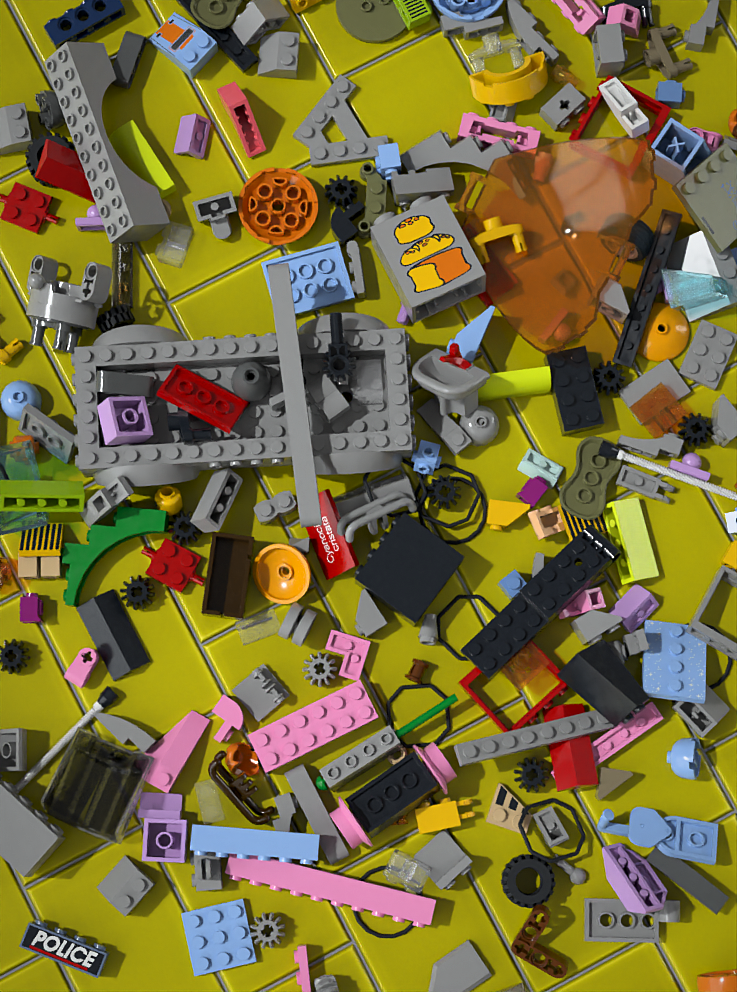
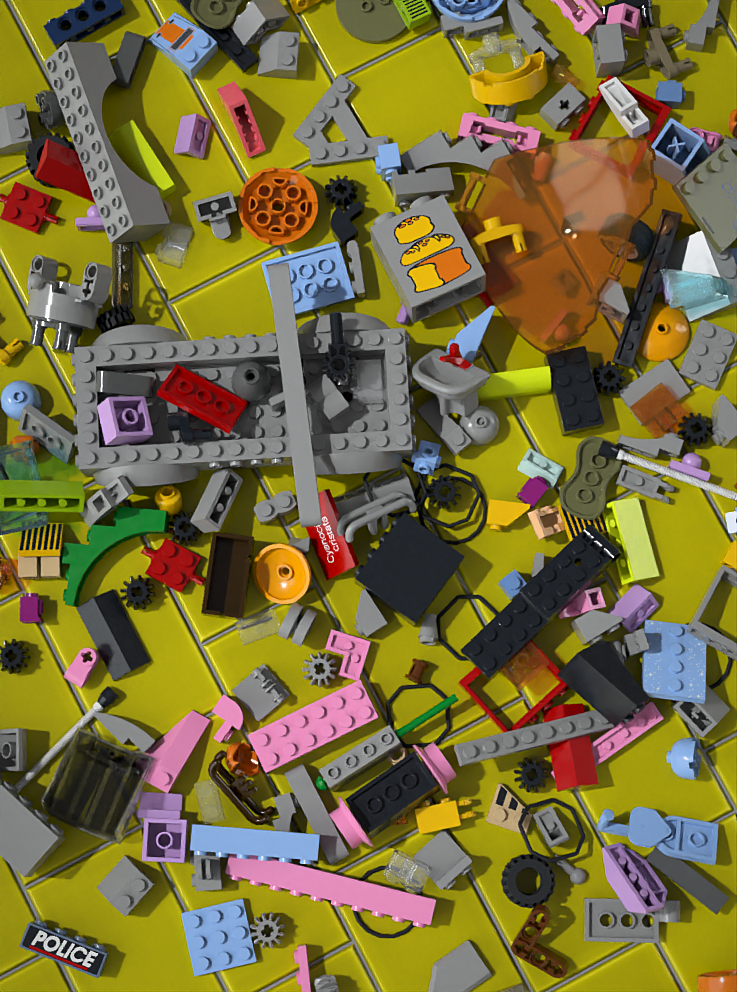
(374, 199): olive plate -> none
(609, 780): dark tan slope -> none

